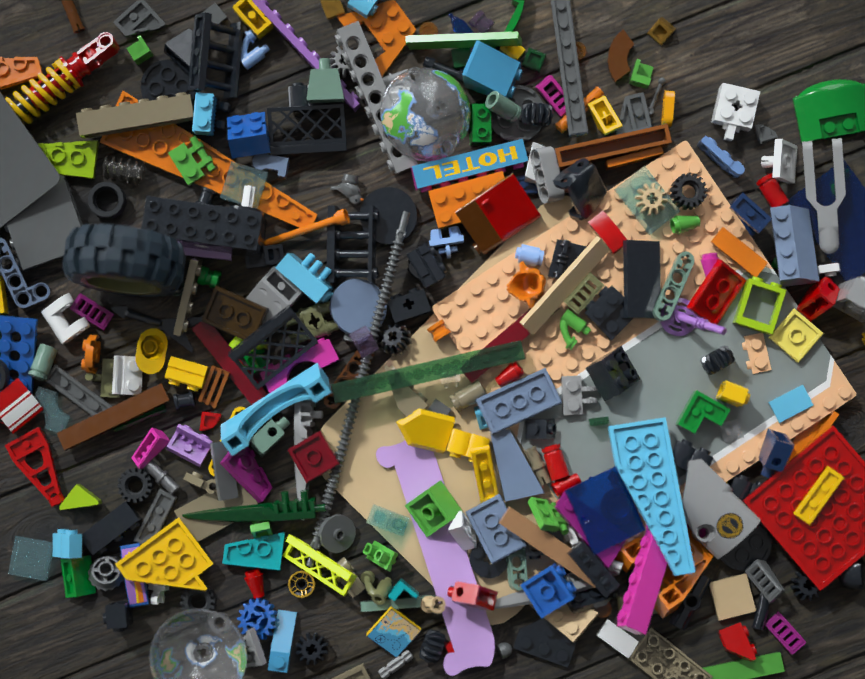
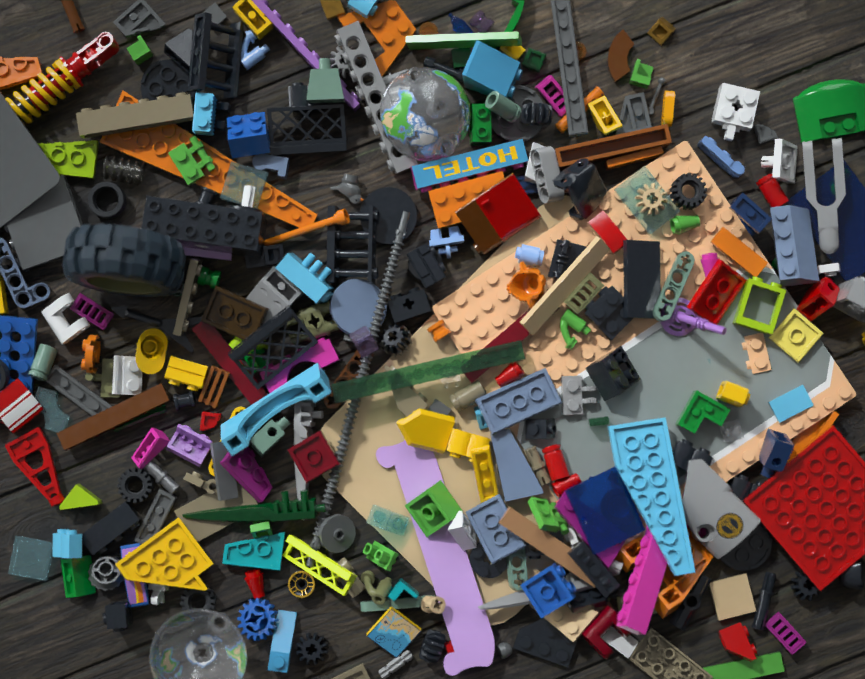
(254, 651): light grey wing -> none
(468, 594): torso -> none
(598, 629): none -> dark red connector
(717, 360): black gear -> none
(756, 571): dark grey slope -> none
(818, 495): yellow tile -> none

